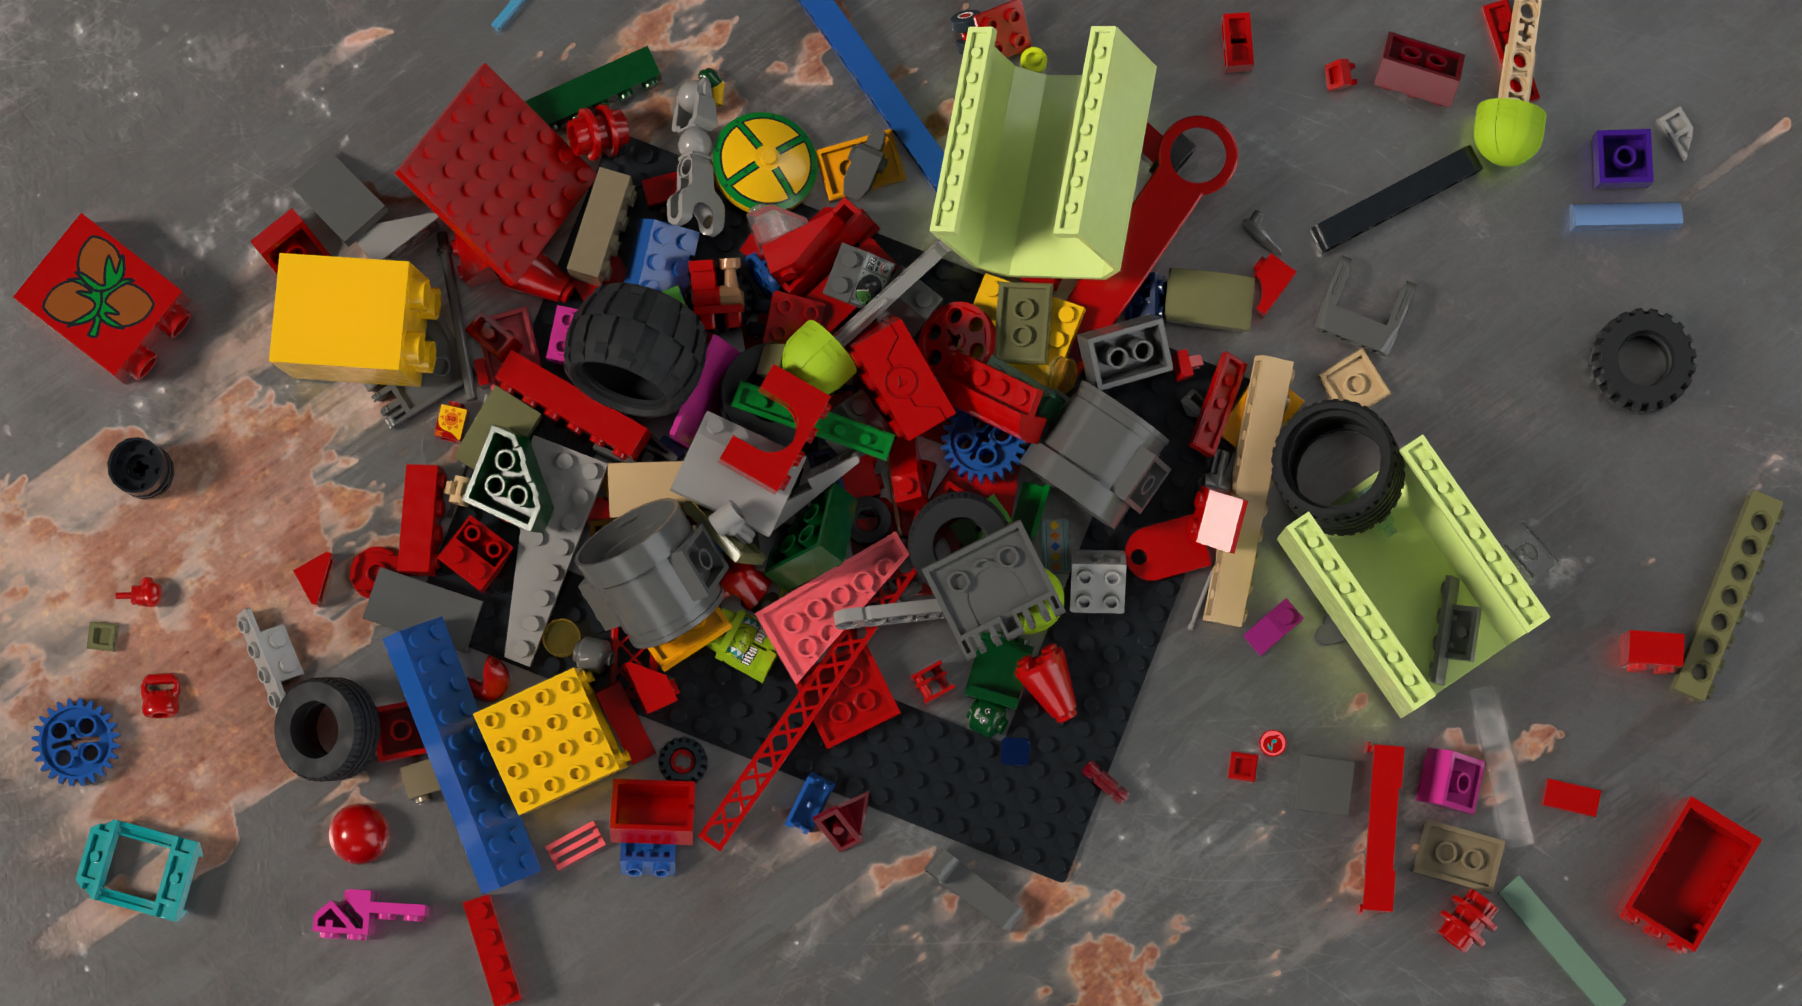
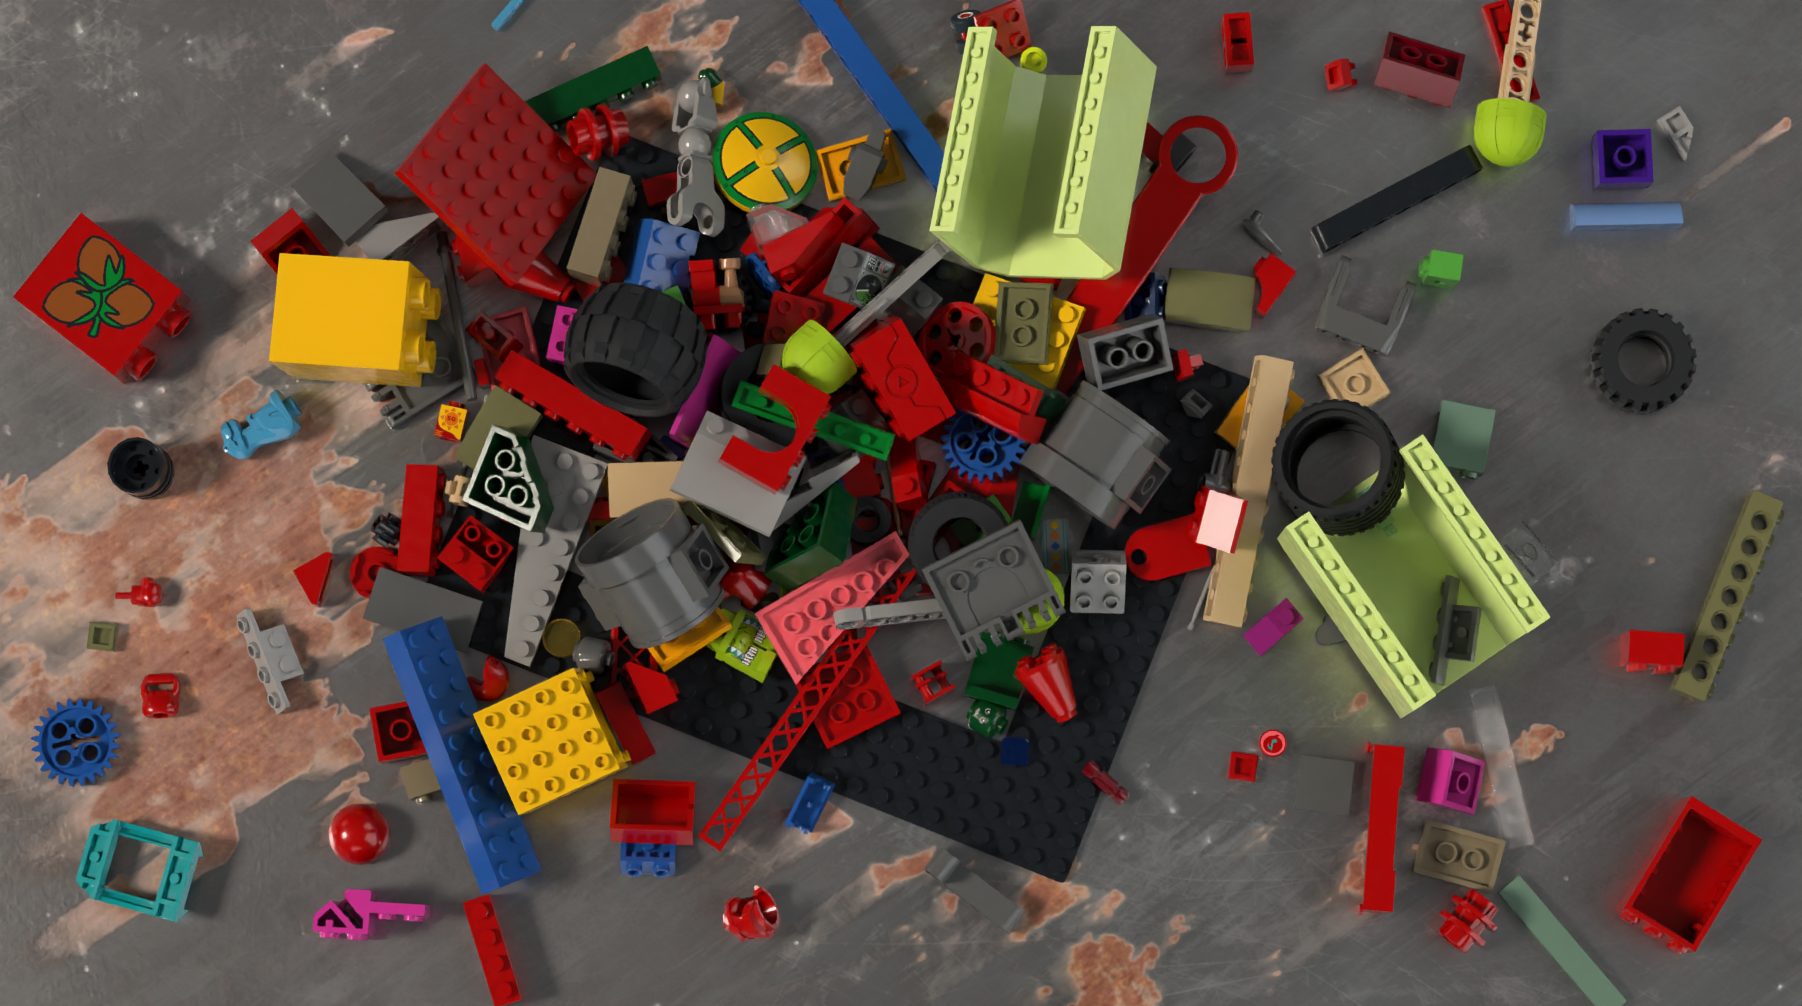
(269, 425): none -> dark azure animal
(297, 729): black tyre -> none
(386, 529): none -> black gear
(554, 856): coral tile -> none
(688, 748): black bush -> none
(731, 521): light grey axle -> none
(752, 915): none -> red helmet
(844, 822): dark red slope -> none
(1061, 374): clear yellow piece -> none
(1218, 404): red tile -> none
(1441, 269): none -> bright green brick
(1463, 437): none -> sand green panel
(1571, 797): red tile -> none

